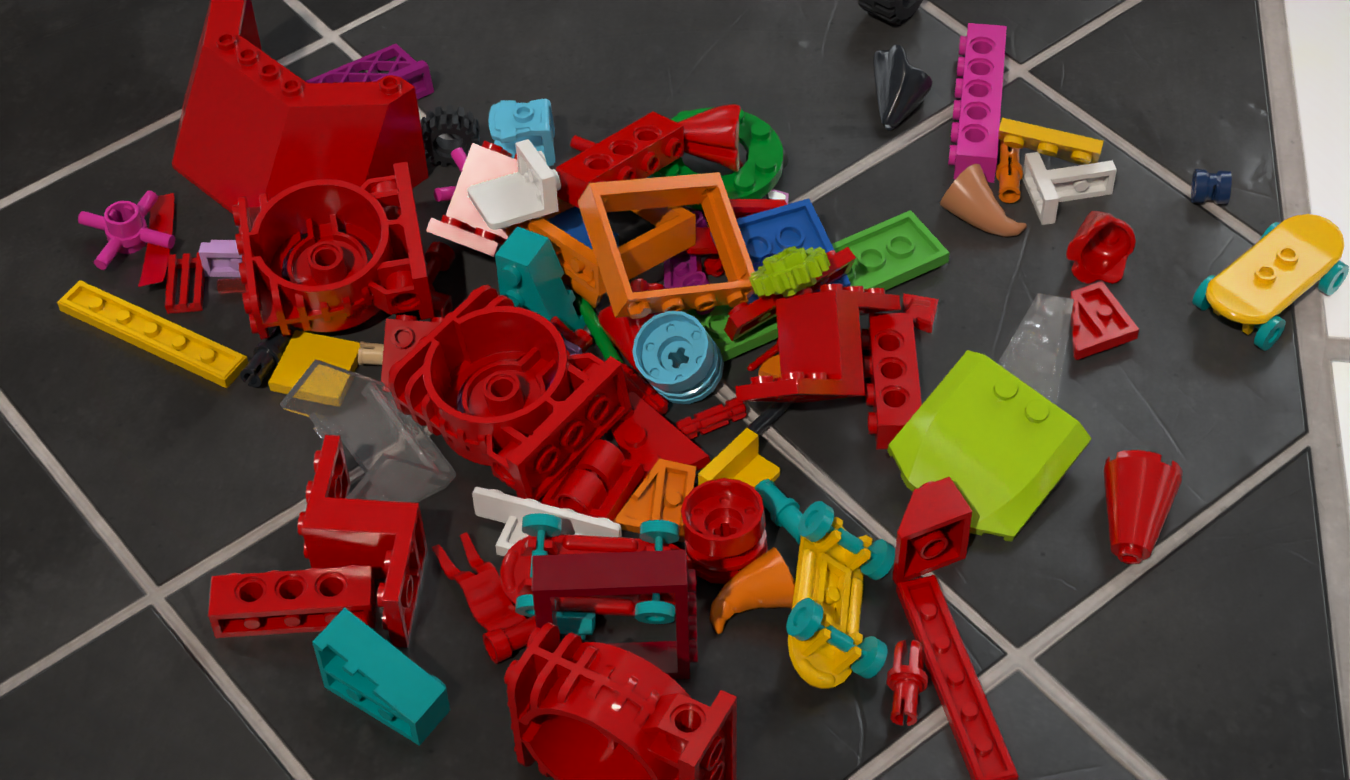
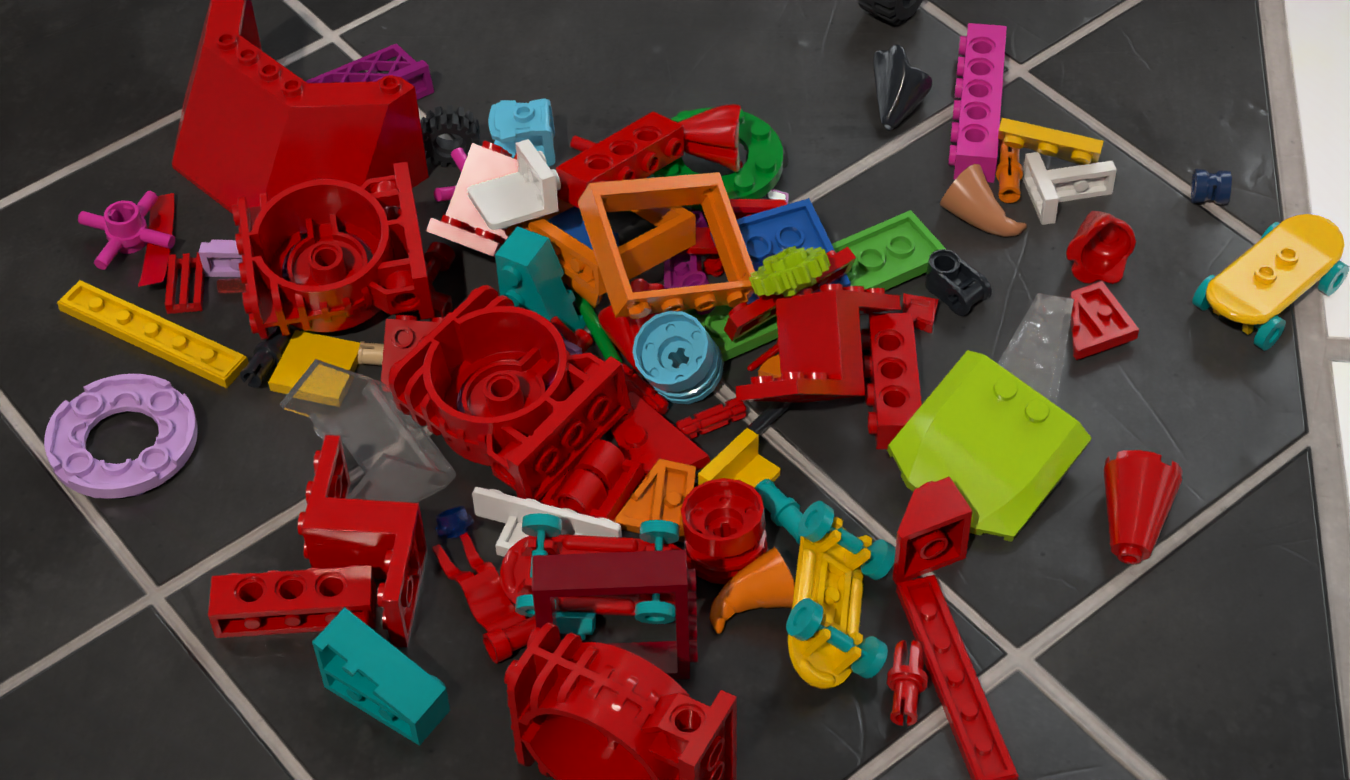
(141, 393): none -> lavender plate
(453, 522): none -> clear blue plate
(954, 281): none -> black piece

